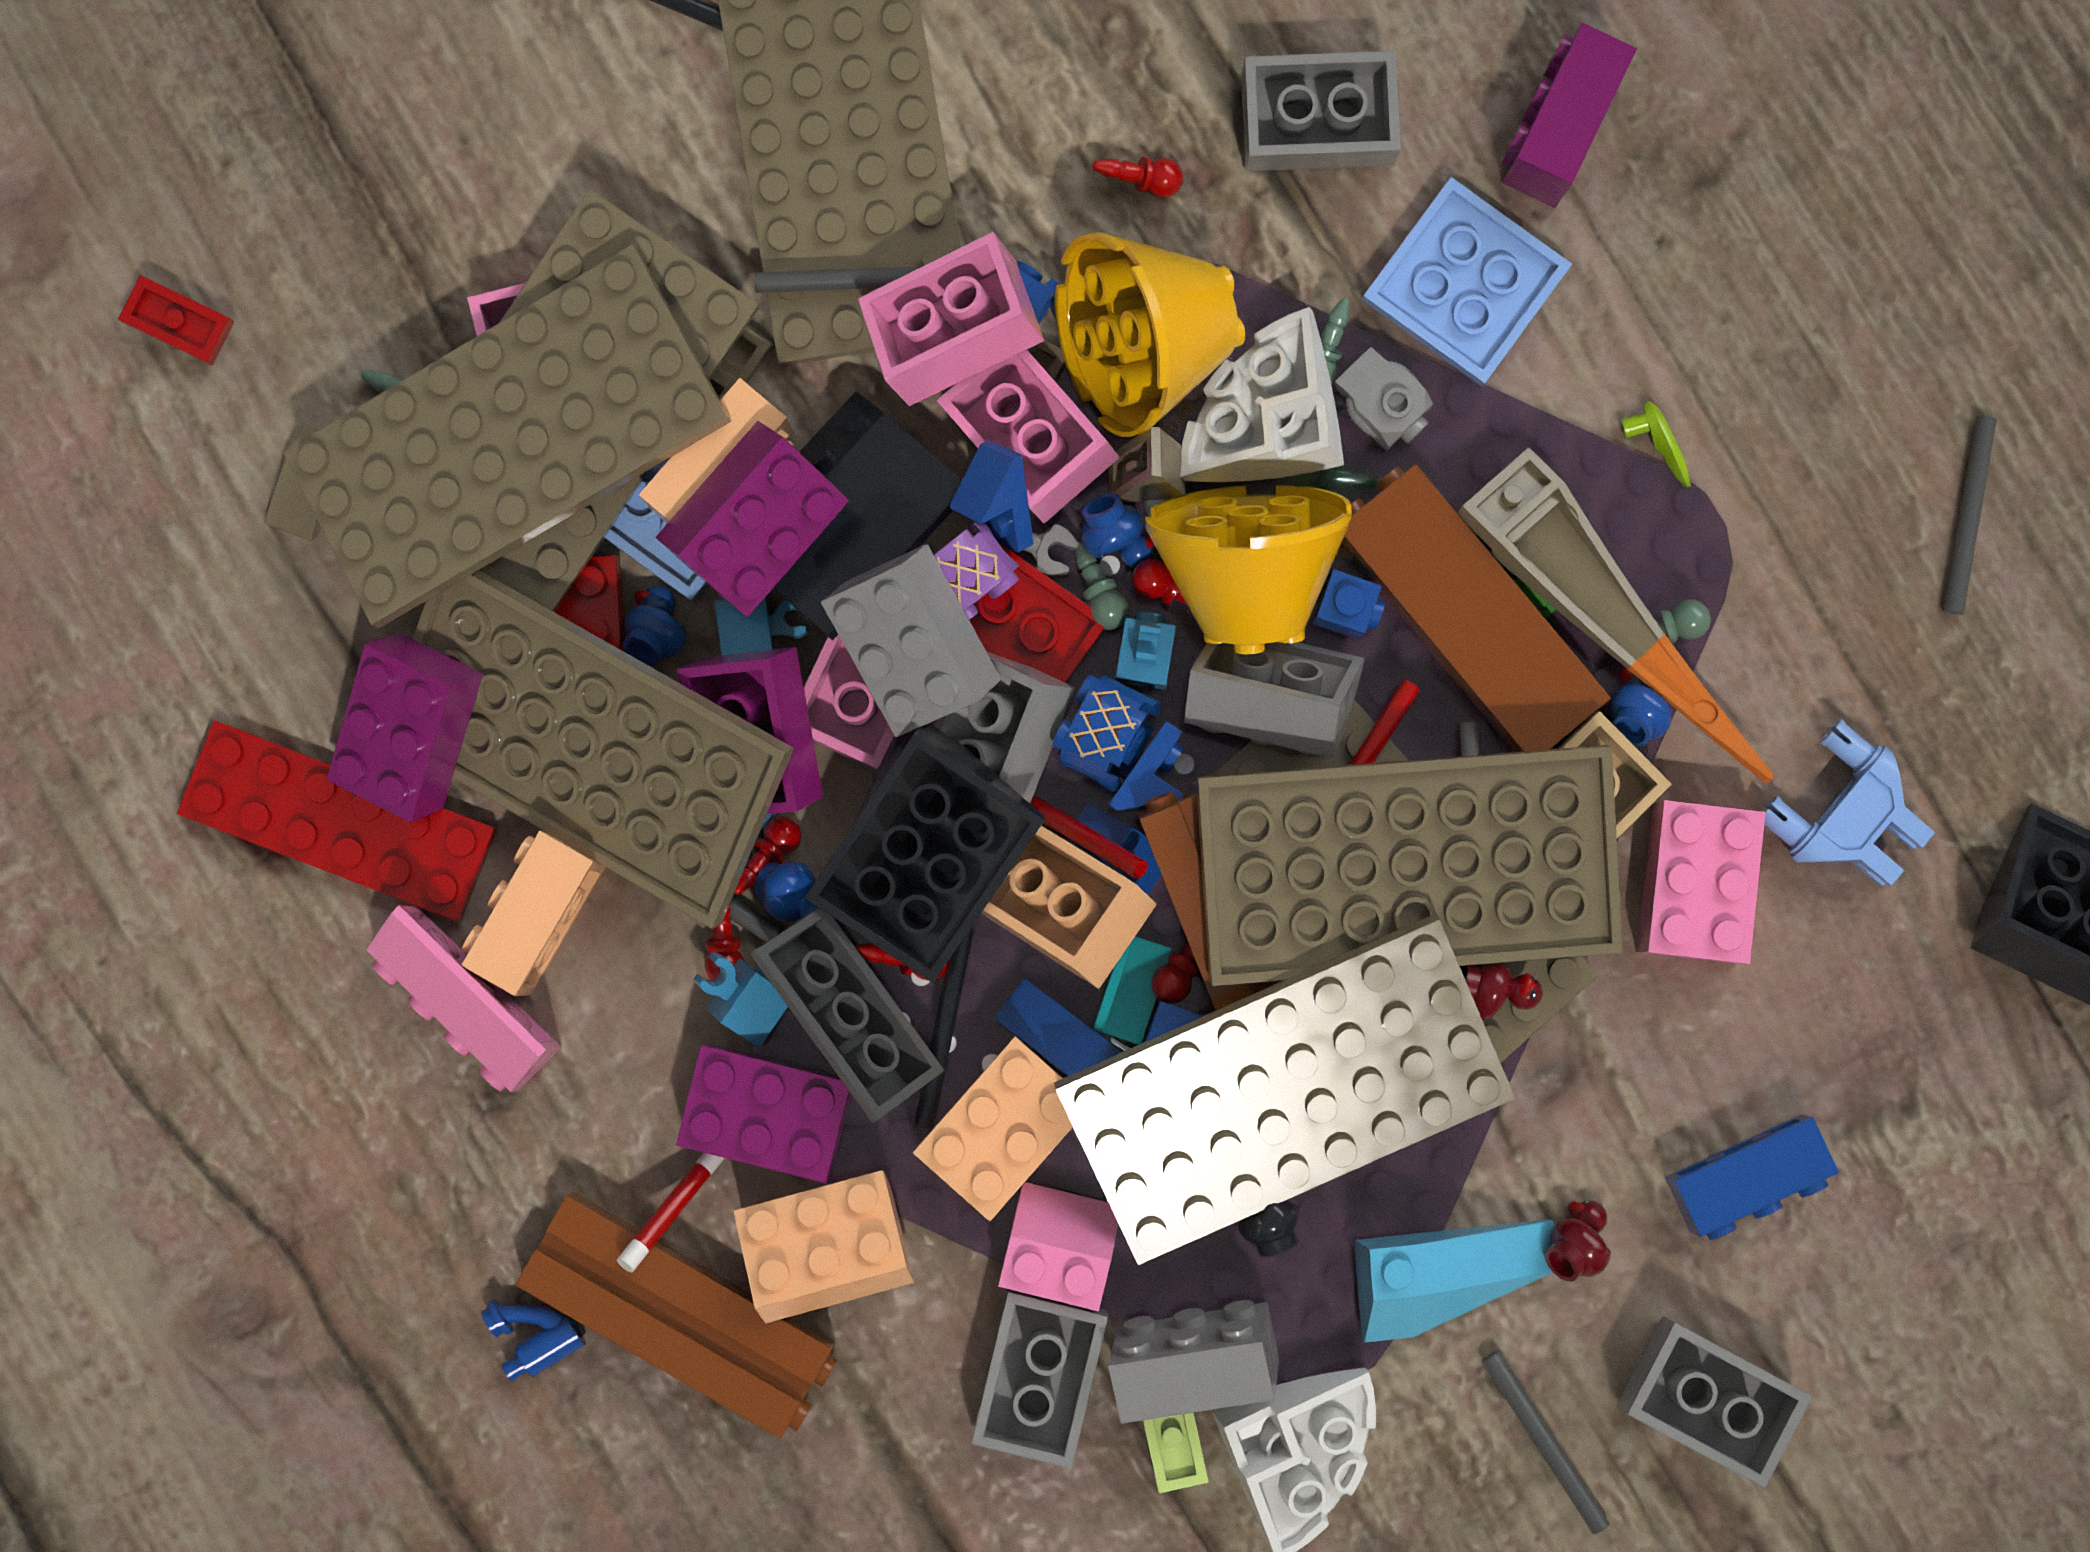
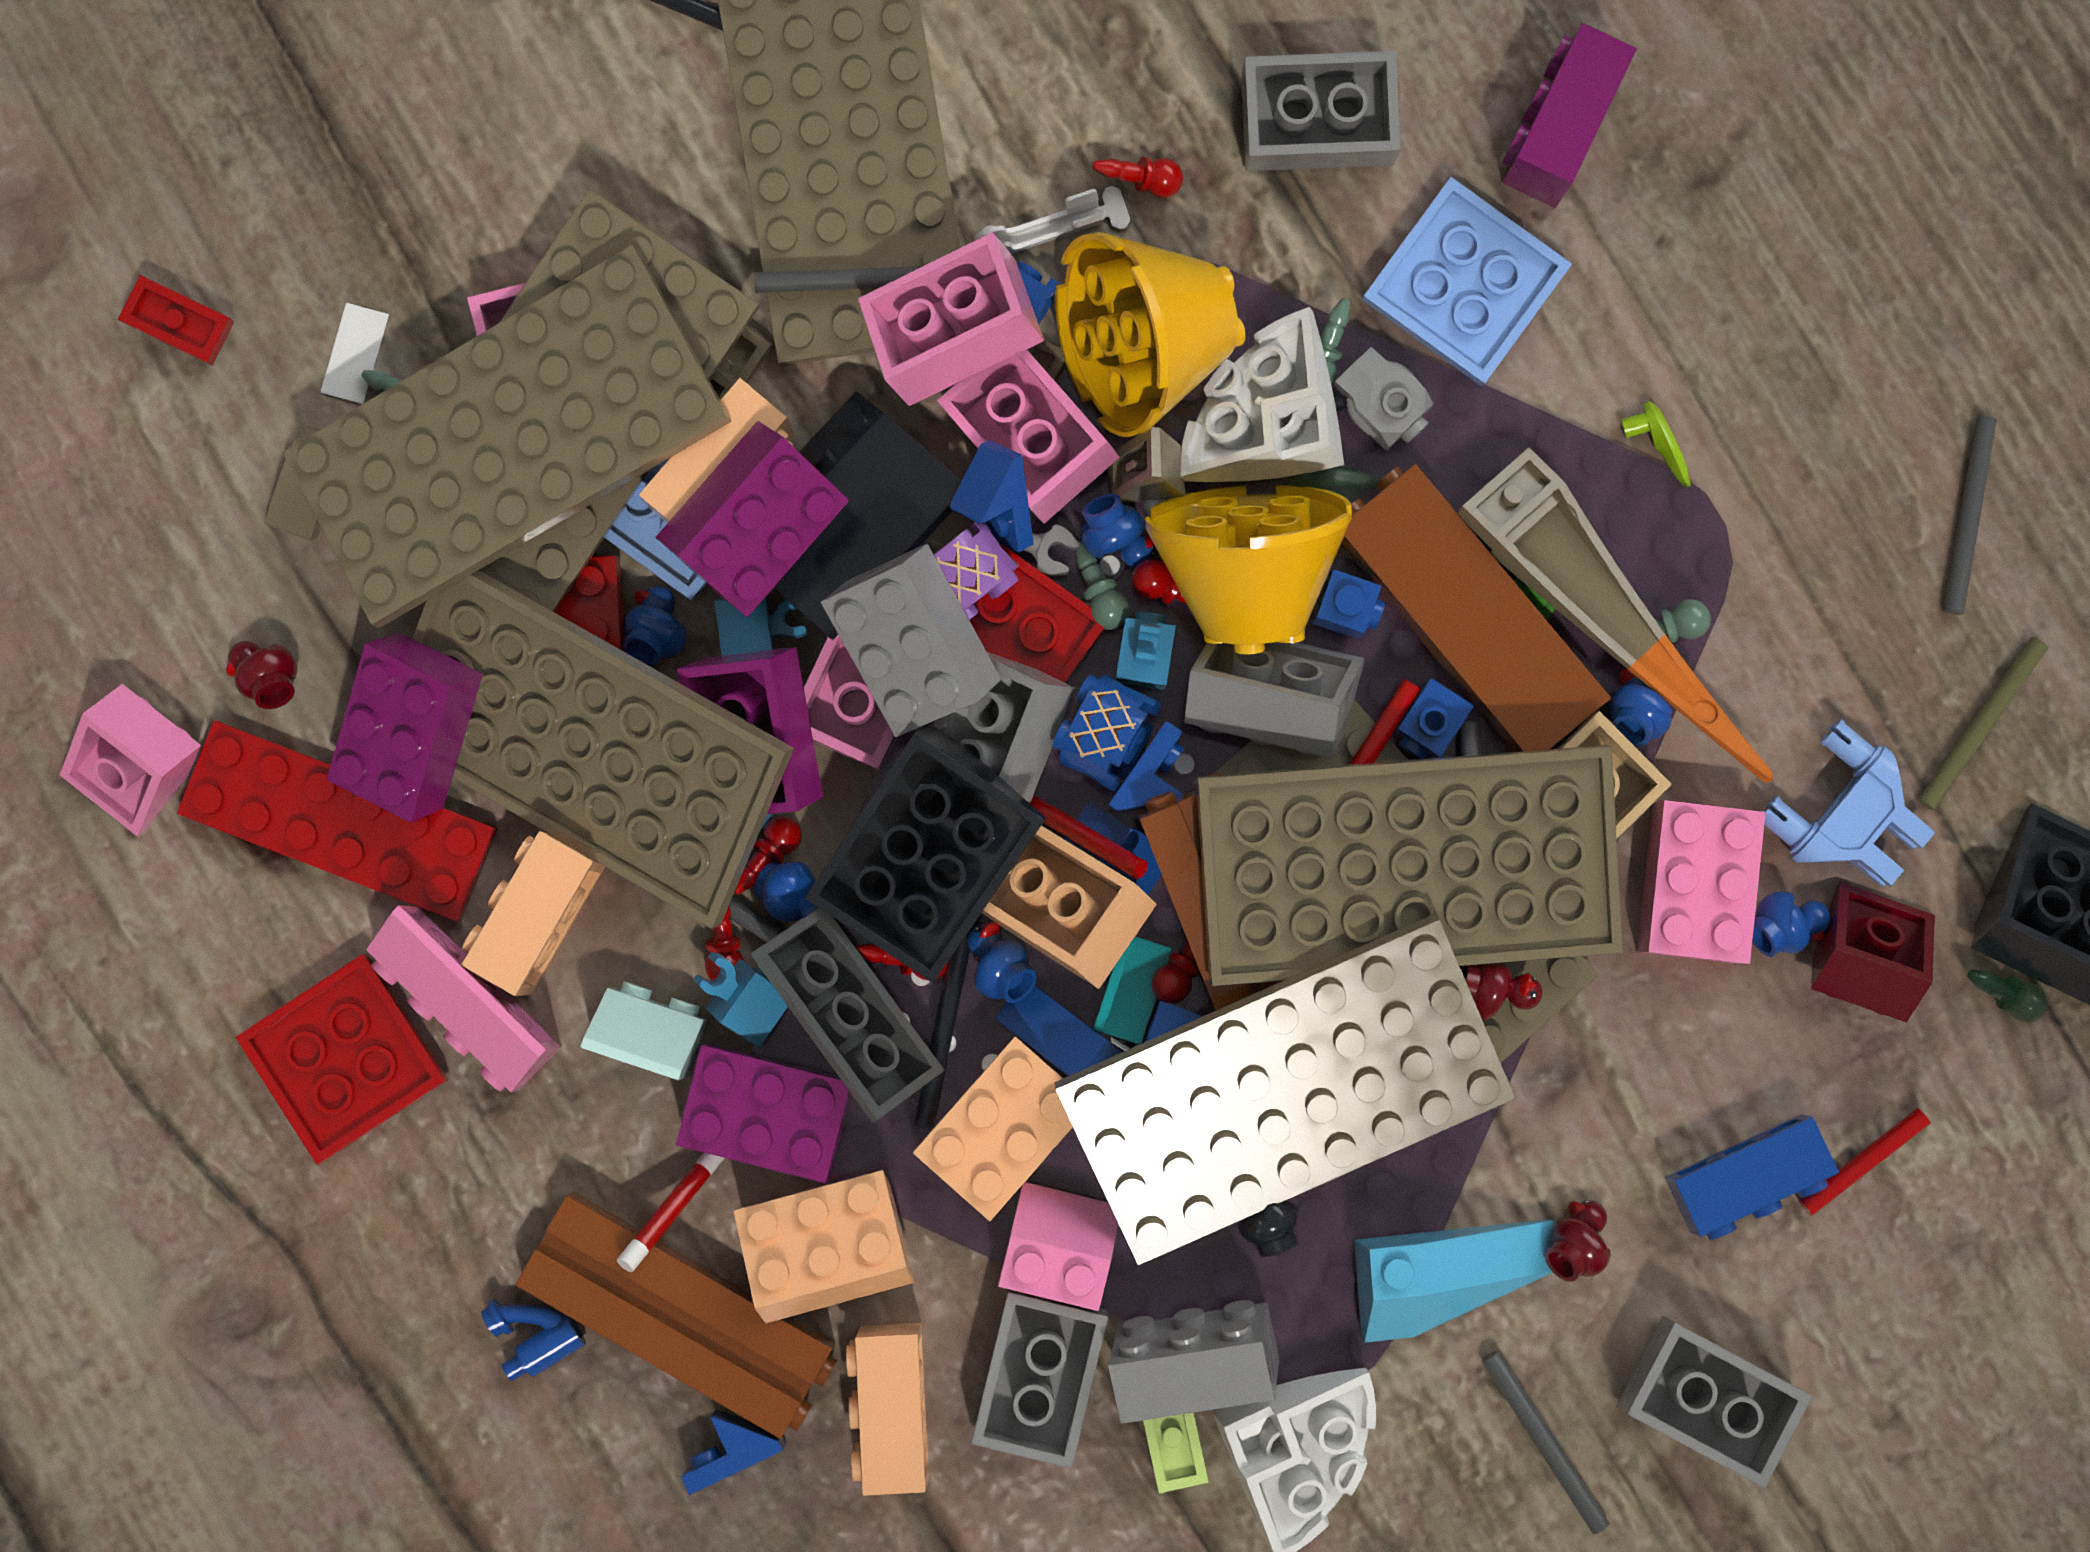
(128, 758): none -> bright pink slope
(263, 673): none -> dark red animal
(341, 1058): none -> red plate
(354, 352): none -> white sticker
(646, 1031): none -> light aqua slope
(743, 1444): none -> blue slope
(888, 1409): none -> light nougat brick
(1003, 965): none -> blue animal
(1080, 214): none -> white piece
(1432, 721): none -> blue brick
(1786, 927): none -> blue animal
(1866, 1160): none -> red bar
(1875, 953): none -> dark red slope
(1982, 723): none -> olive bar
(2022, 999): none -> clear green bar

